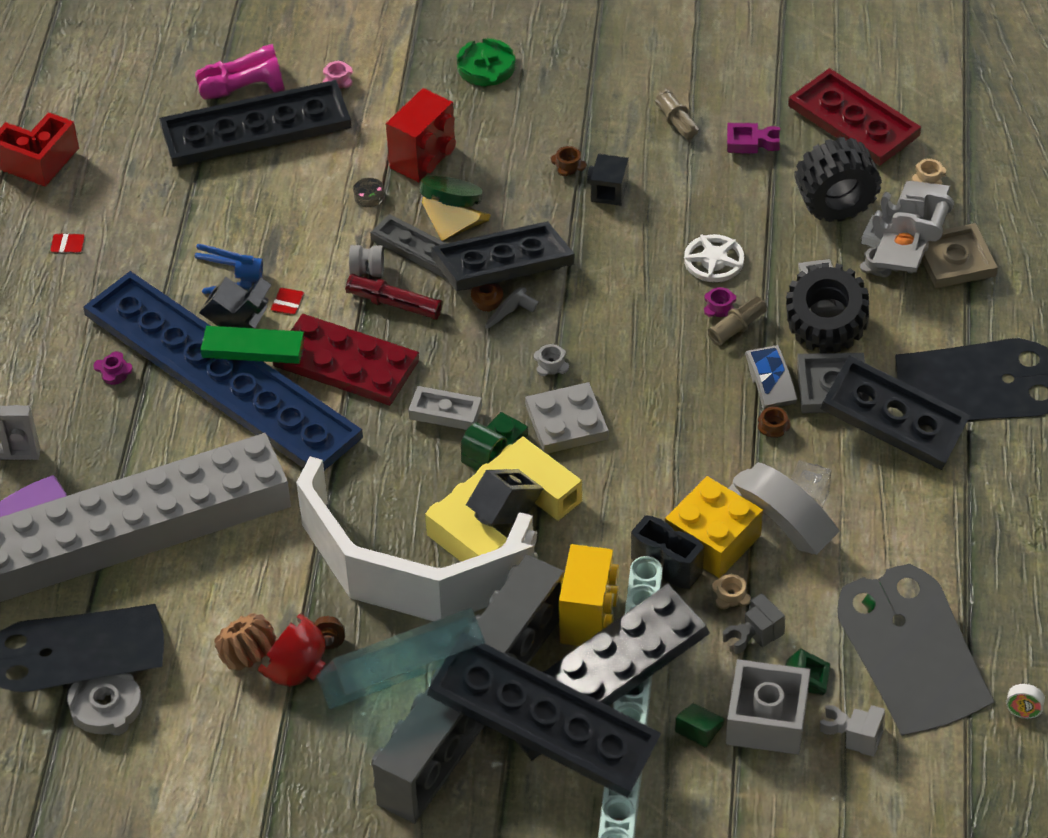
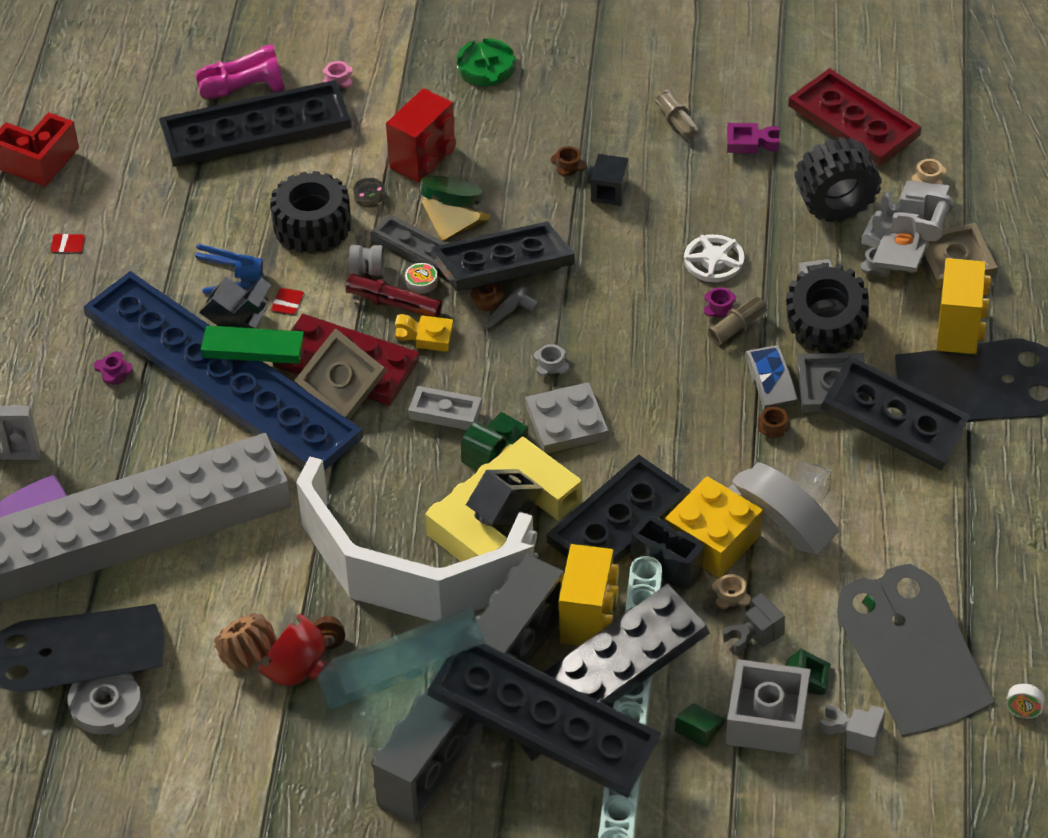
(311, 212): none -> black tyre
(341, 374): none -> dark tan plate
(421, 278): none -> tile
(429, 334): none -> yellow plate
(617, 497): none -> black plate
(963, 306): none -> yellow brick

